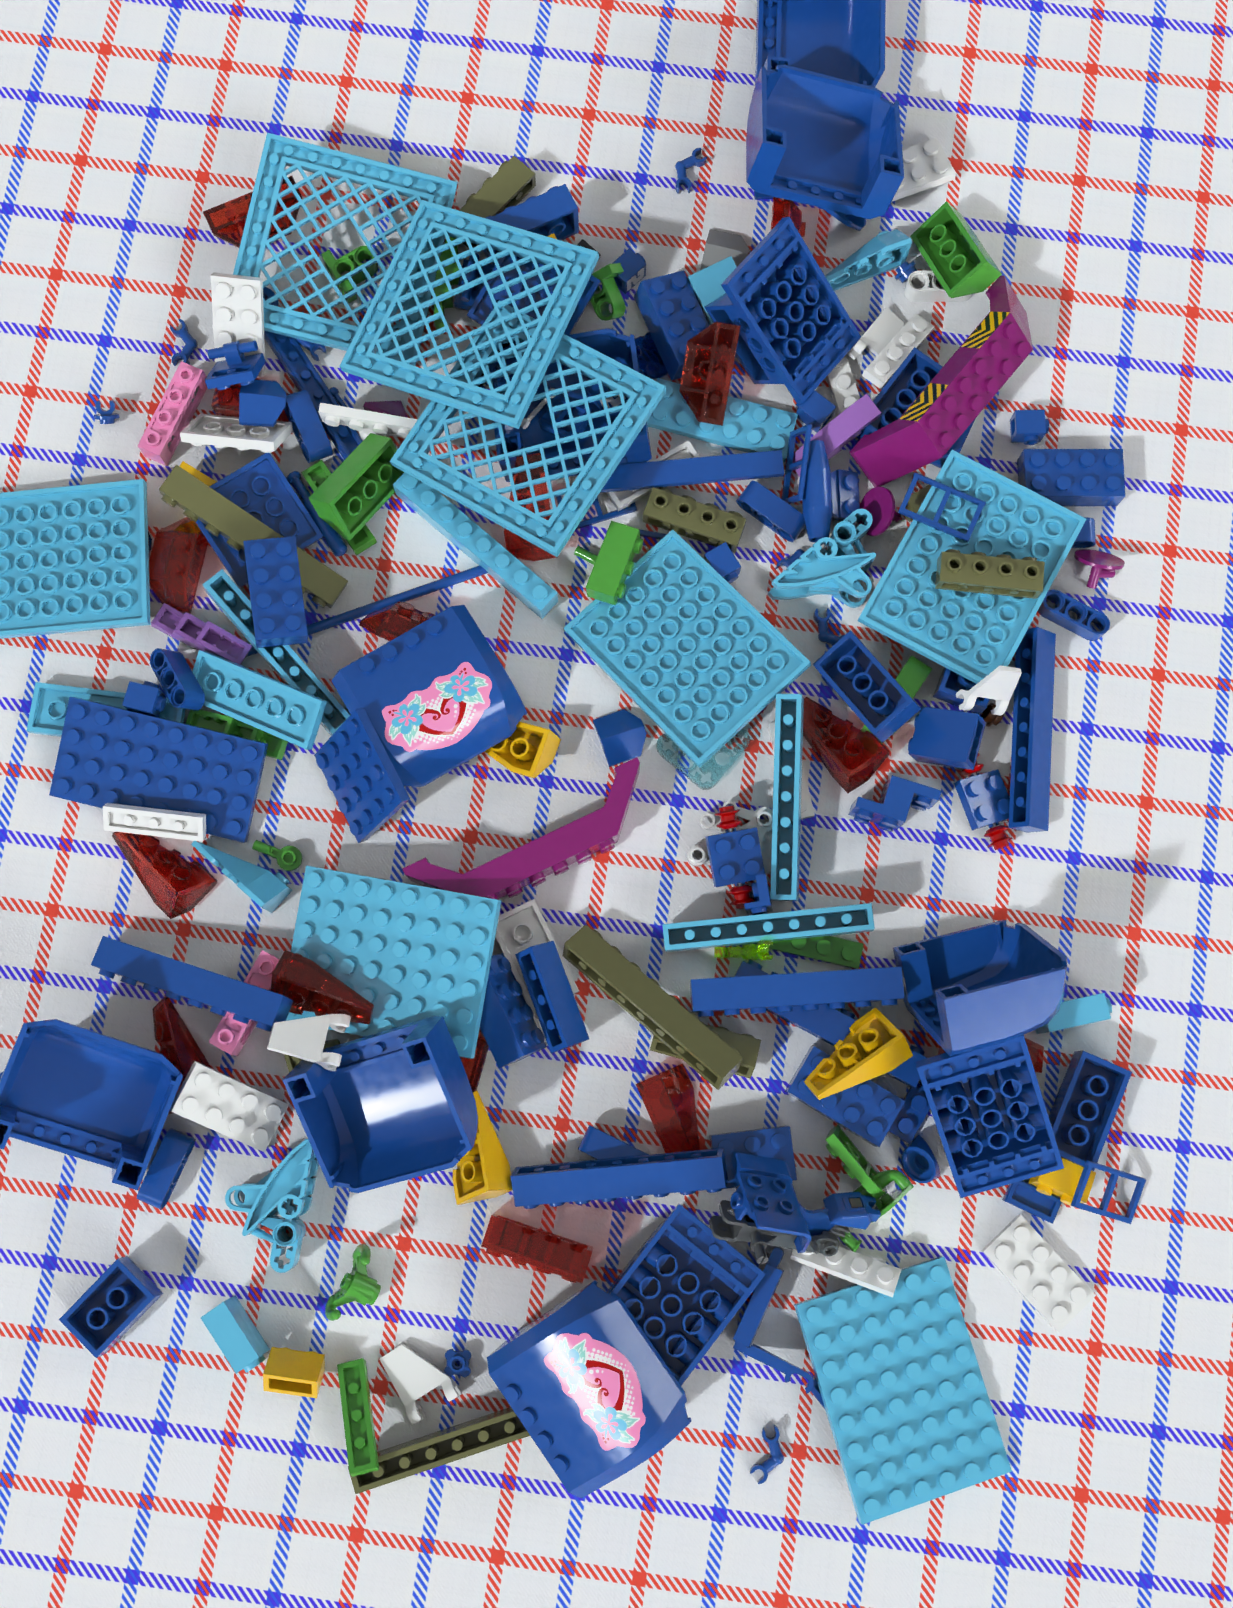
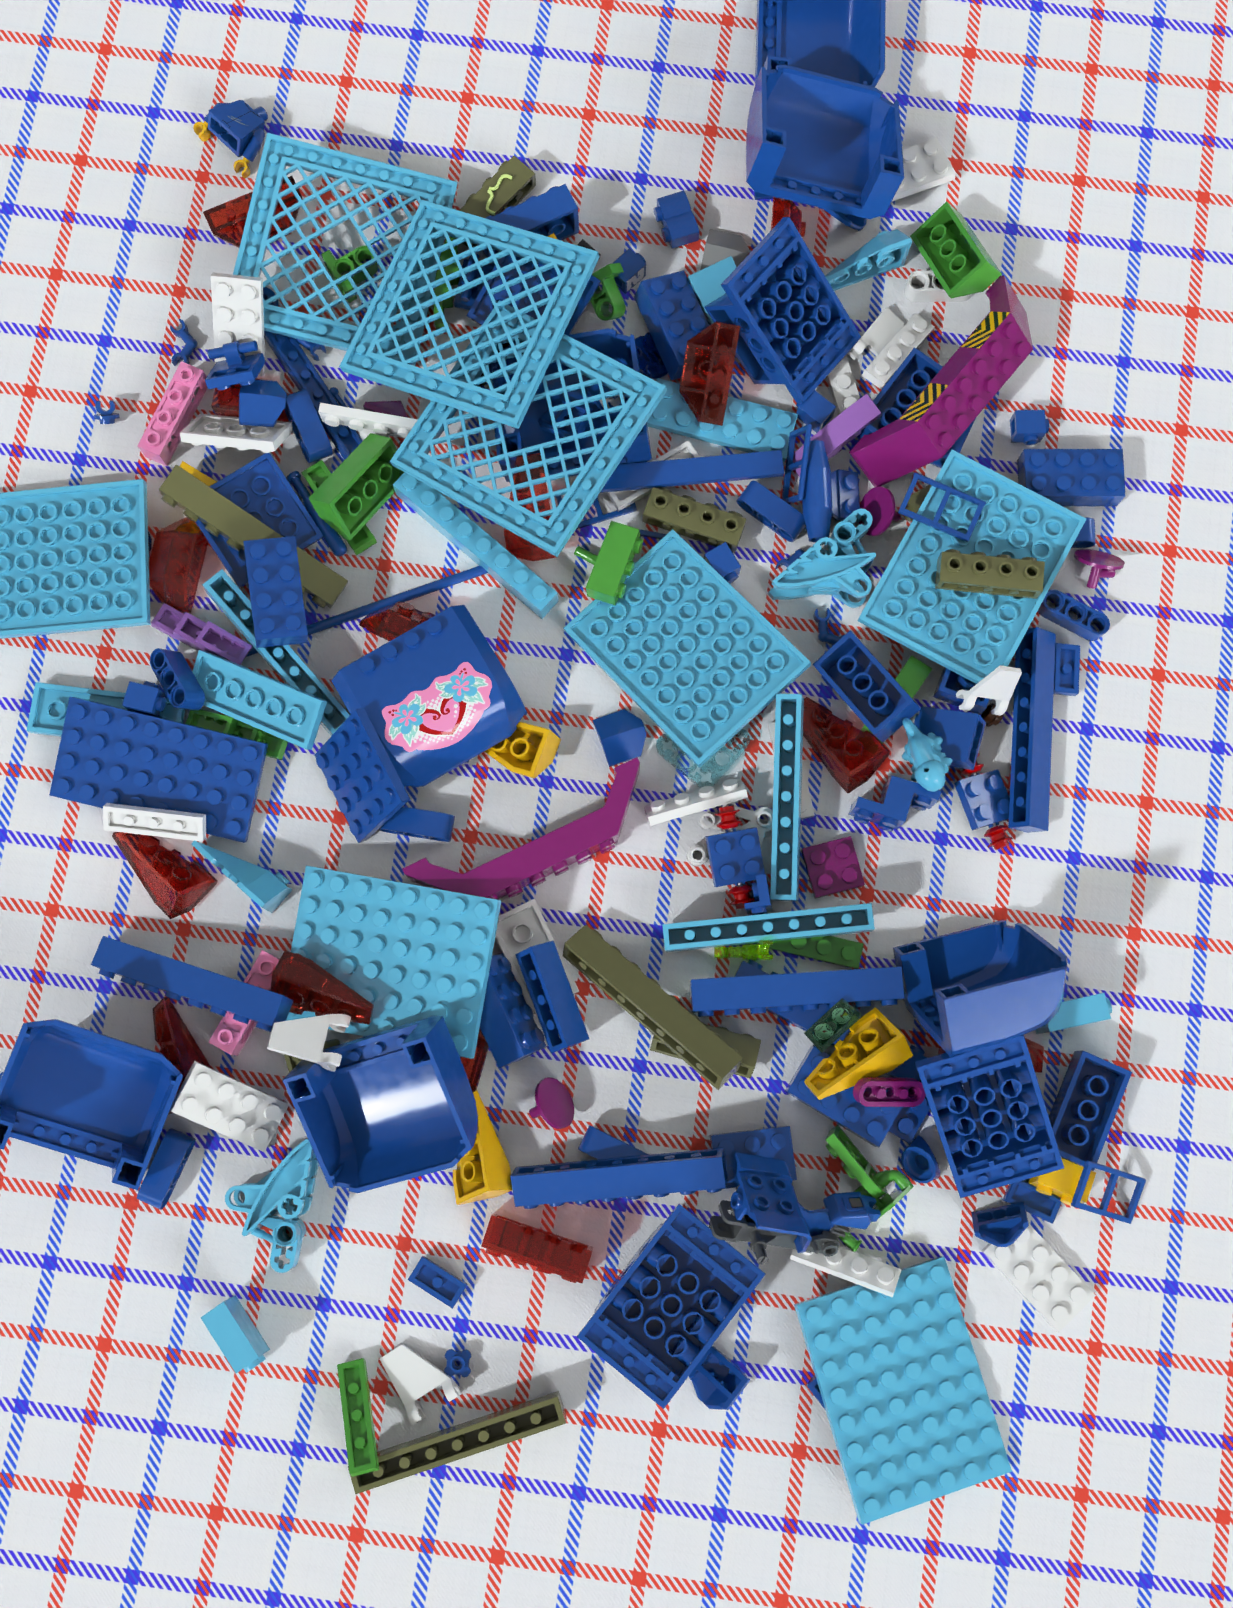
(111, 1306): blue brick -> none
(237, 128): none -> blue torso
(288, 858): bright green plate -> none
(294, 1372): yellow brick -> none
(355, 1286): bright green piece -> none
(420, 824): none -> blue beam
(437, 1281): none -> blue plate
(493, 189): none -> yellowish green piece
(526, 421): white hinge -> none
(553, 1103): none -> magenta shield
(590, 1389): blue slope -> none
(672, 1109): clear red wedge -> none
(677, 219): none -> blue brick
(681, 167): blue arm -> none
(694, 802): none -> white plate
(718, 1380): none -> blue slope
(754, 1315): blue hinge -> none
(773, 1461): blue arm -> none
(832, 867): none -> magenta plate
(832, 1025): none -> clear green slope
(896, 1096): none -> magenta plate
(904, 271): blue plate -> none
(926, 757): none -> medium azure animal
(1000, 1224): none -> blue slope
(1066, 669): none -> blue plate

